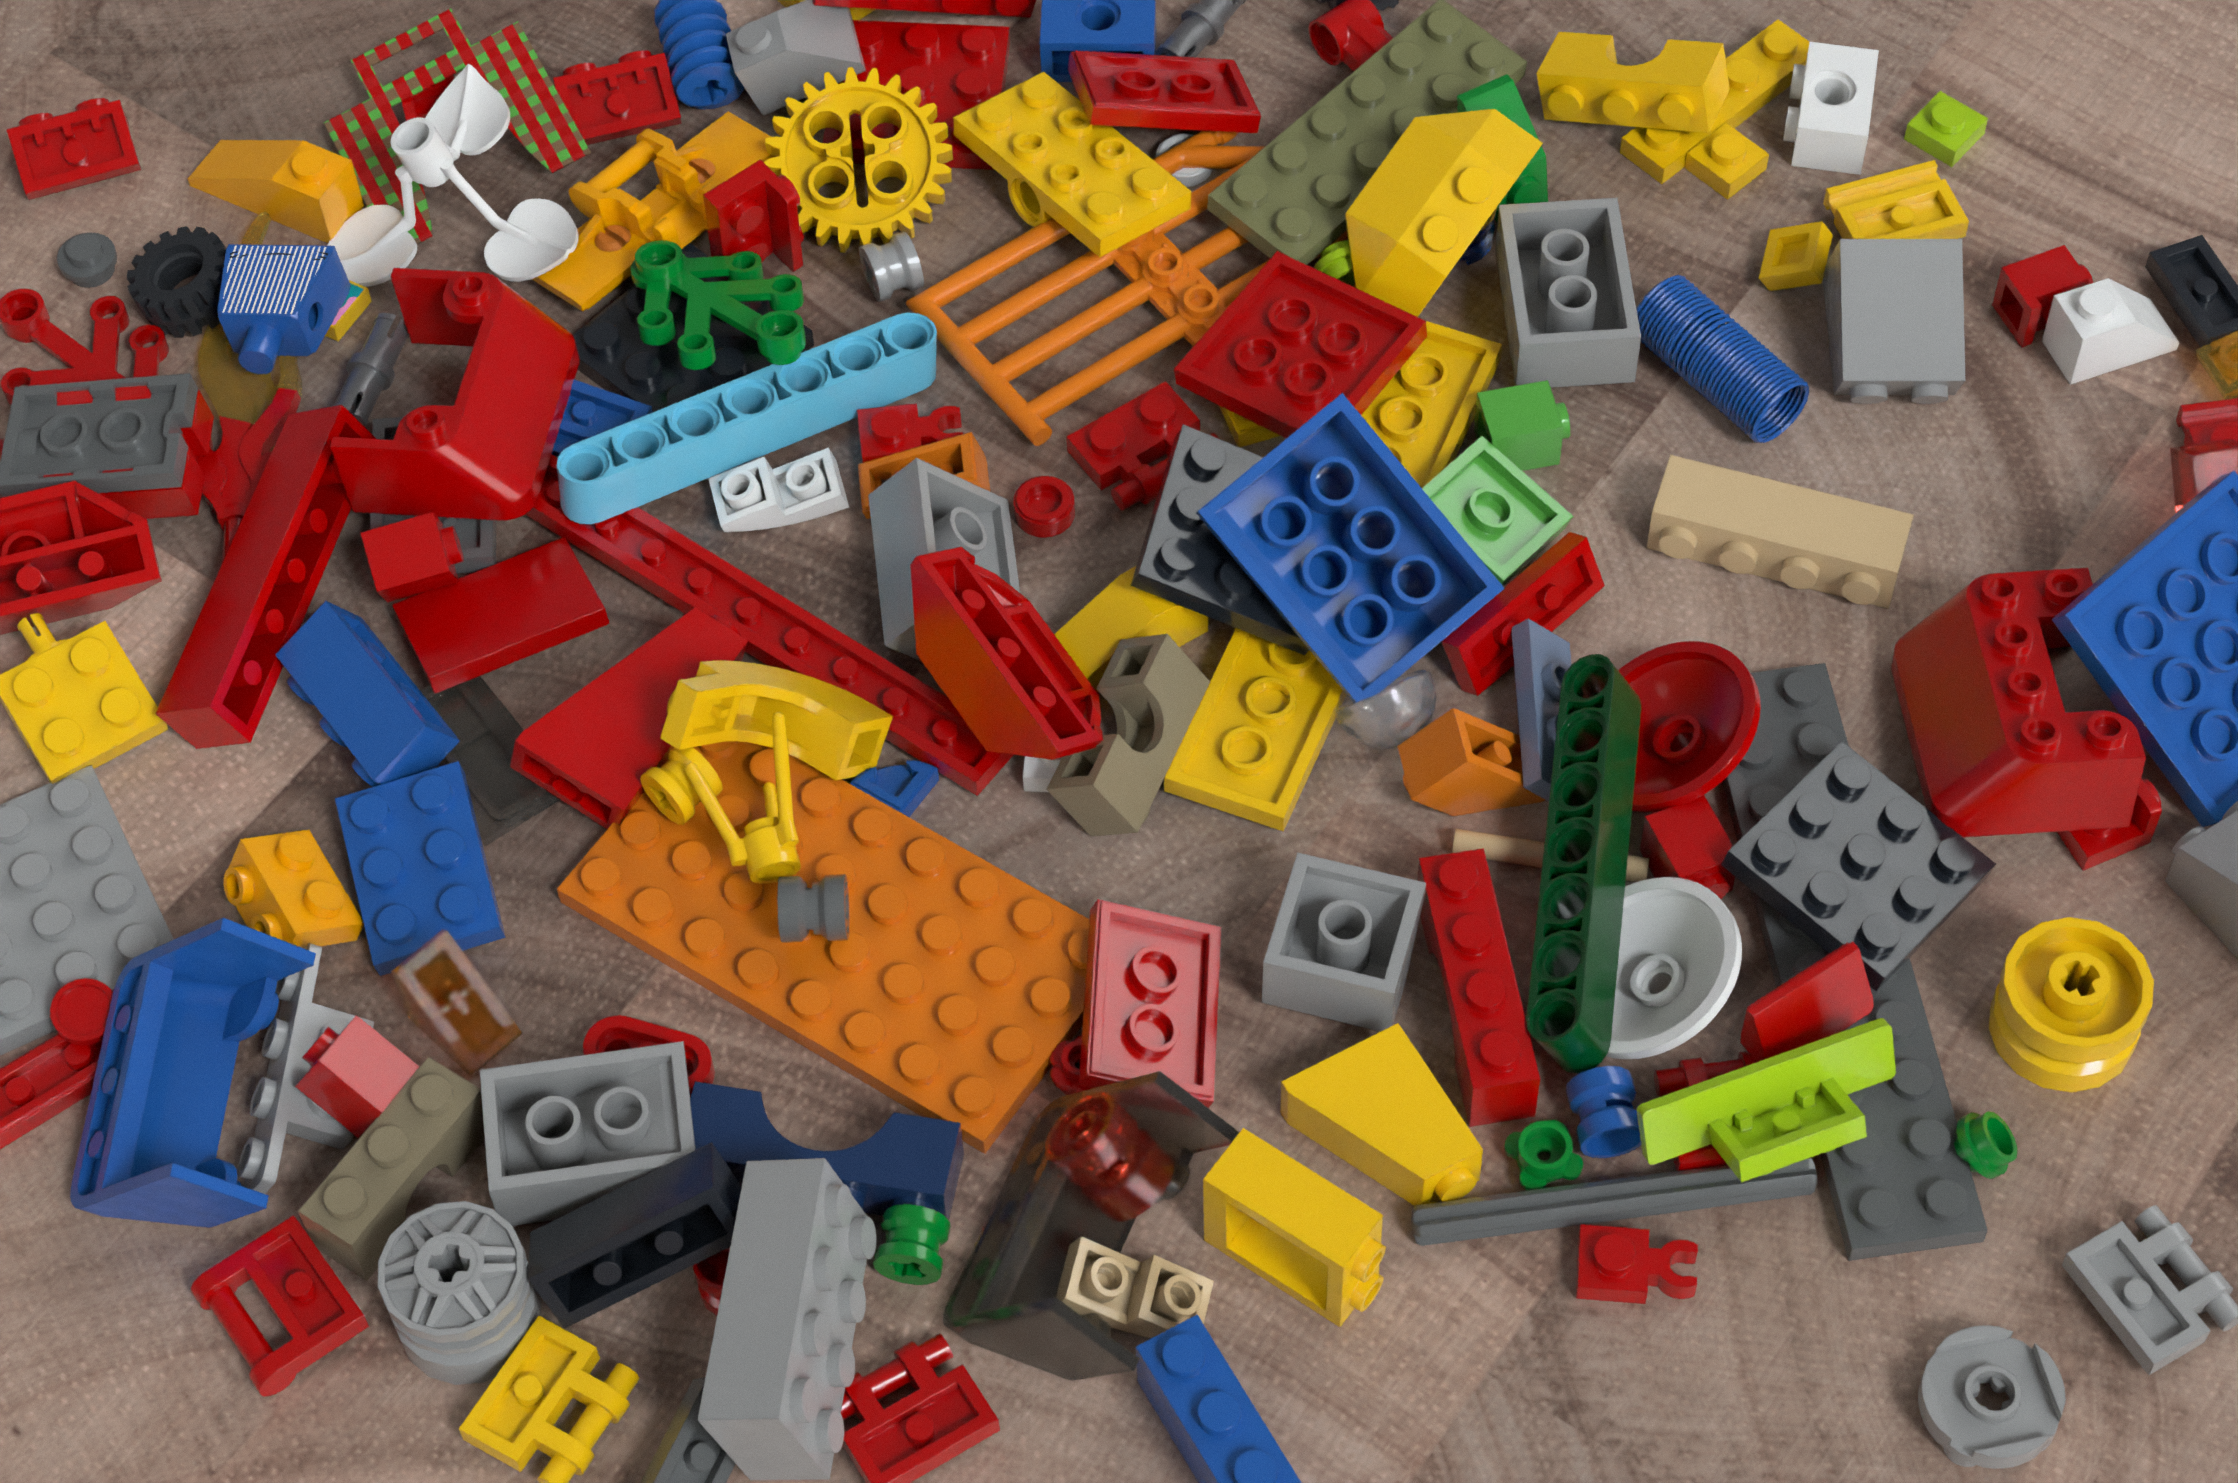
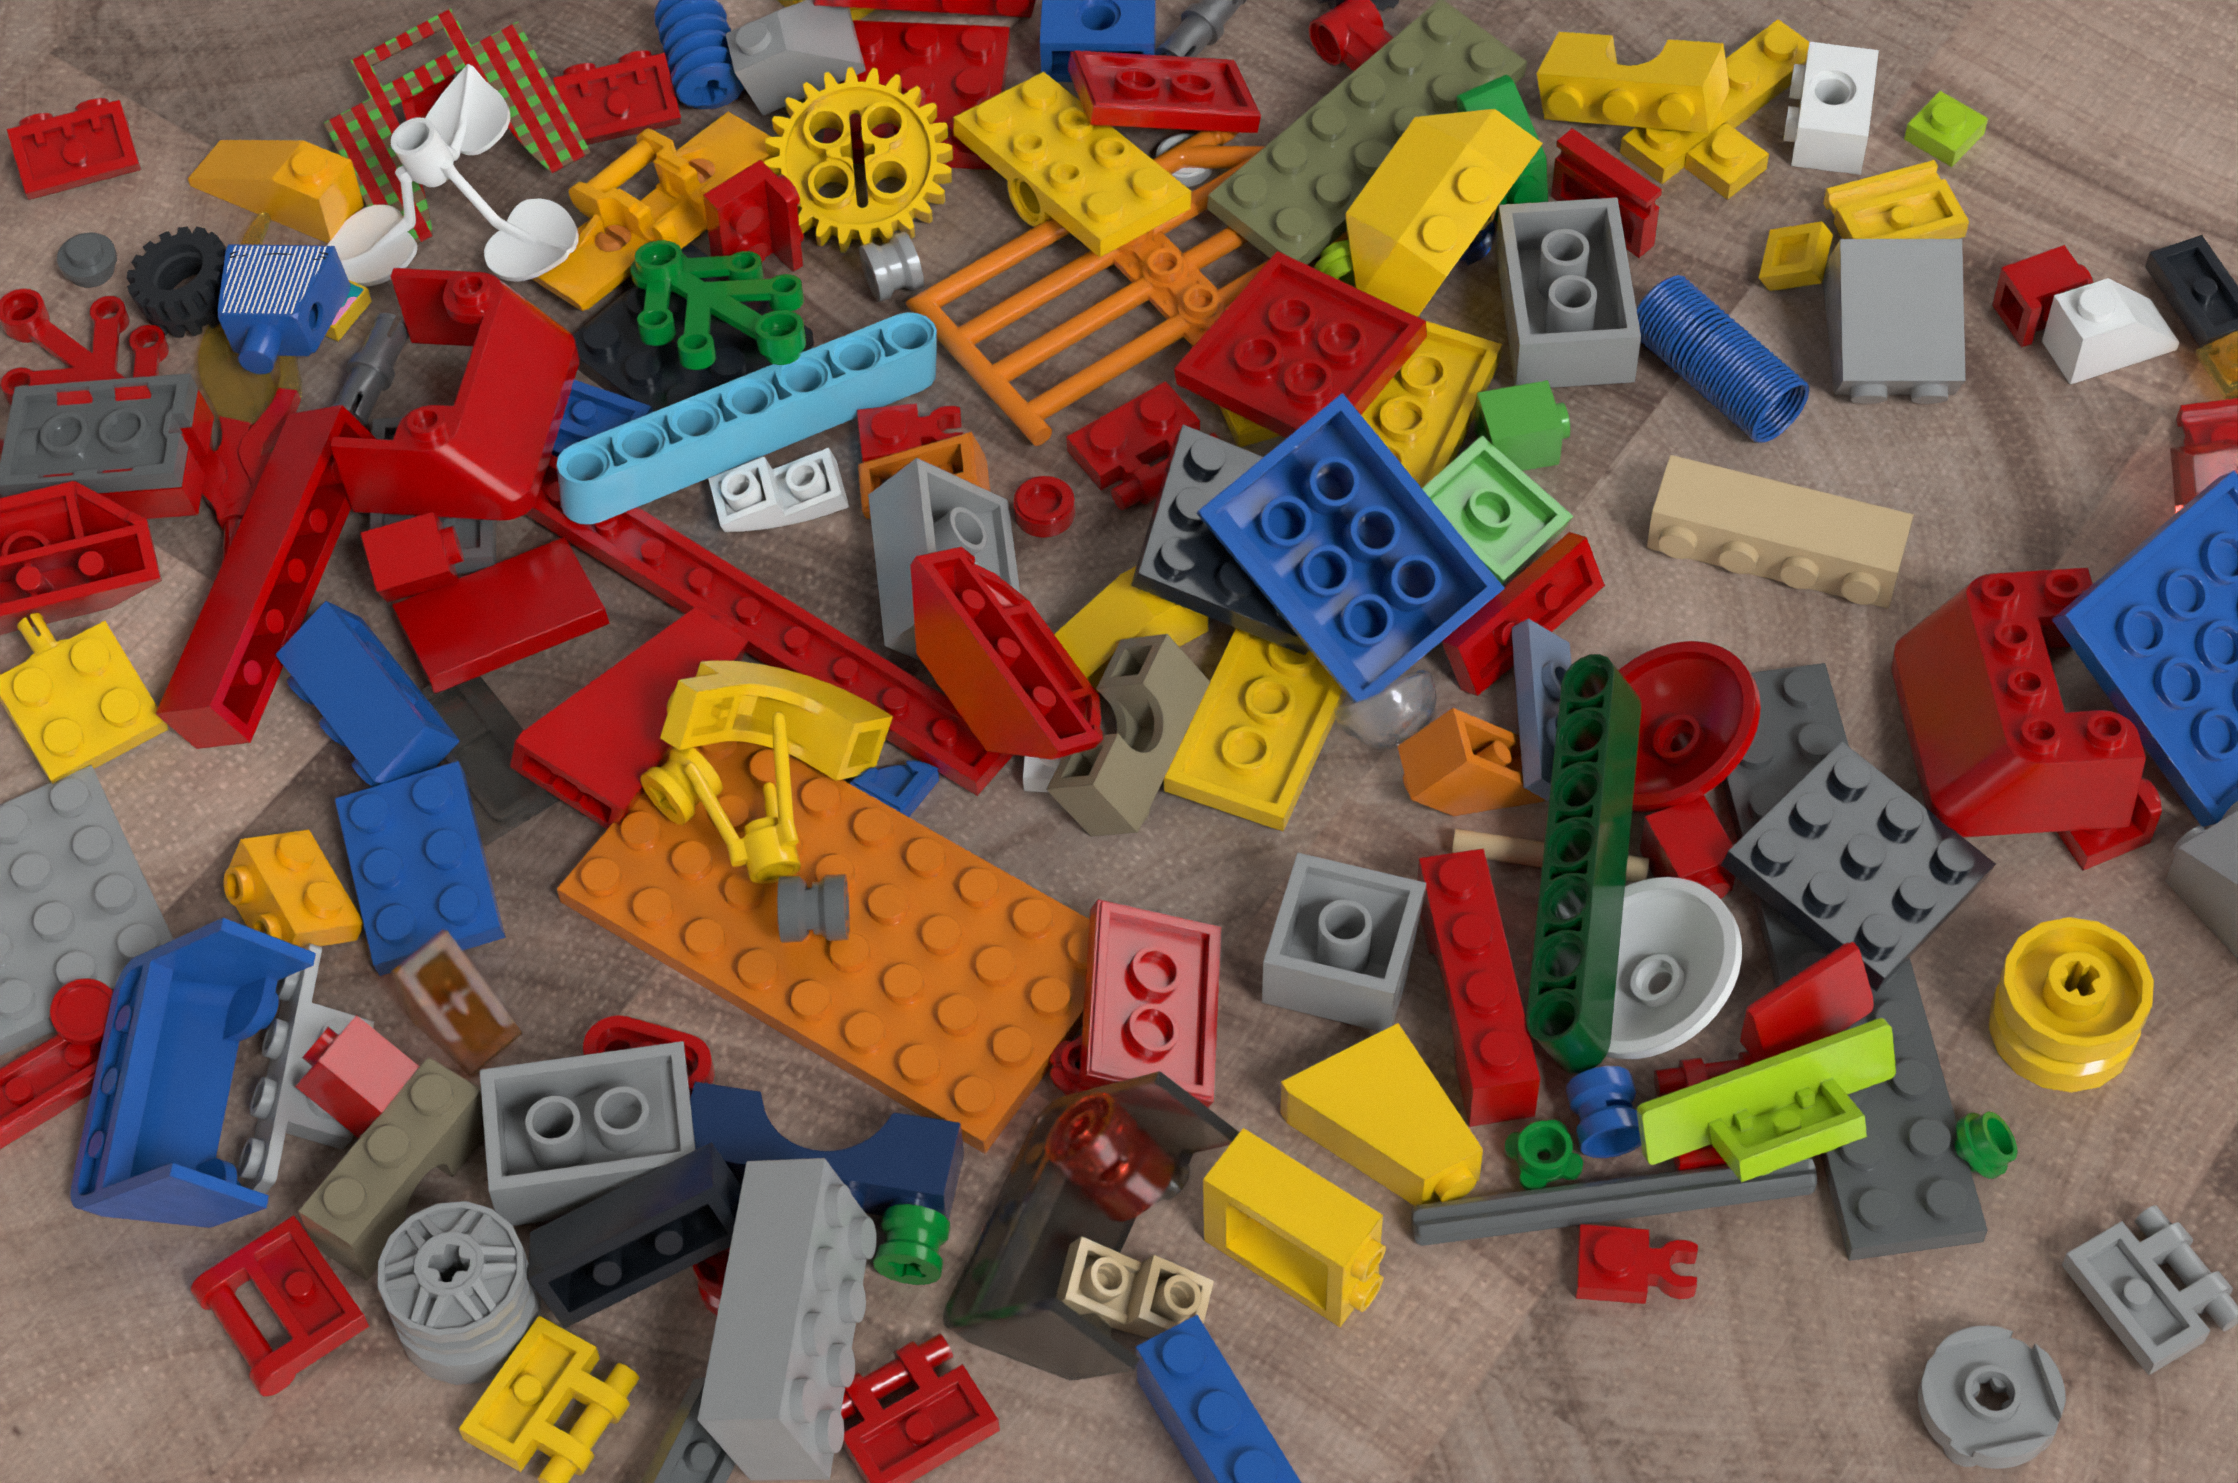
(1592, 173): none -> red plate

